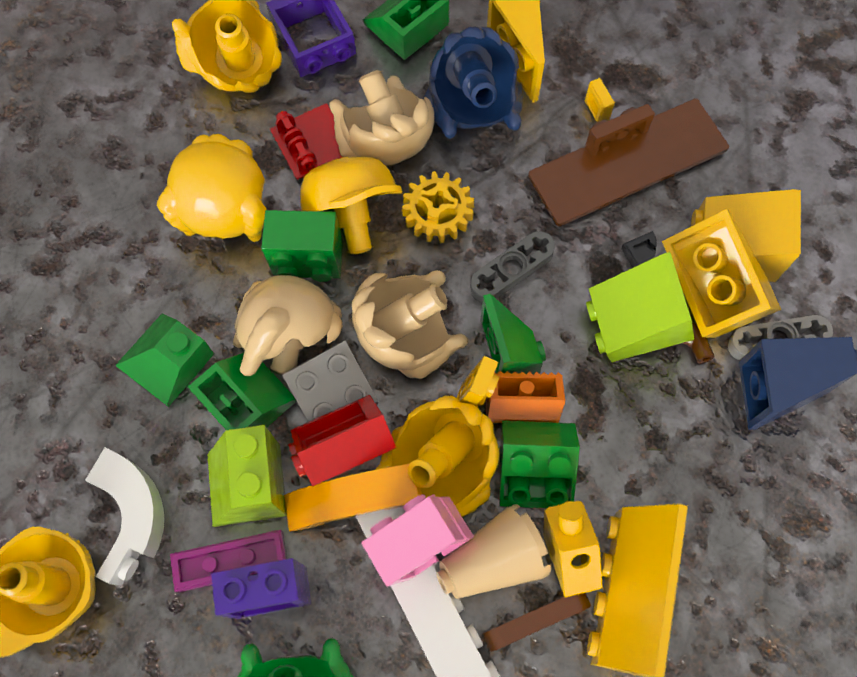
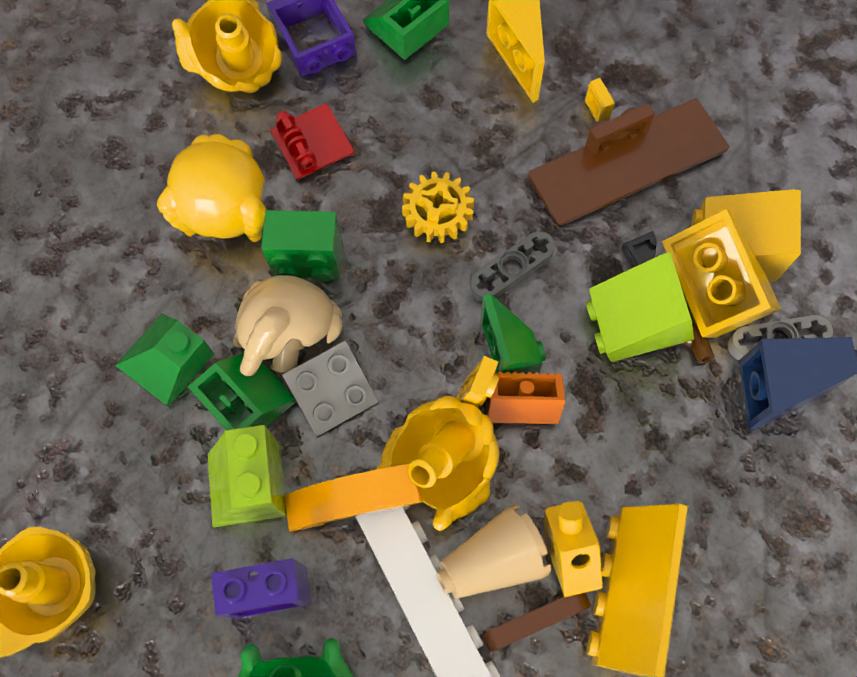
(140, 512): white arch -> none
(194, 567): magenta tile -> none
(340, 440): red window -> none
(344, 187): yellow piece -> none
(388, 128): tan piece -> none
(402, 322): tan piece -> none
(412, 541): bright pink piece -> none
(475, 82): dark blue piece -> none
(538, 463): green slope -> none

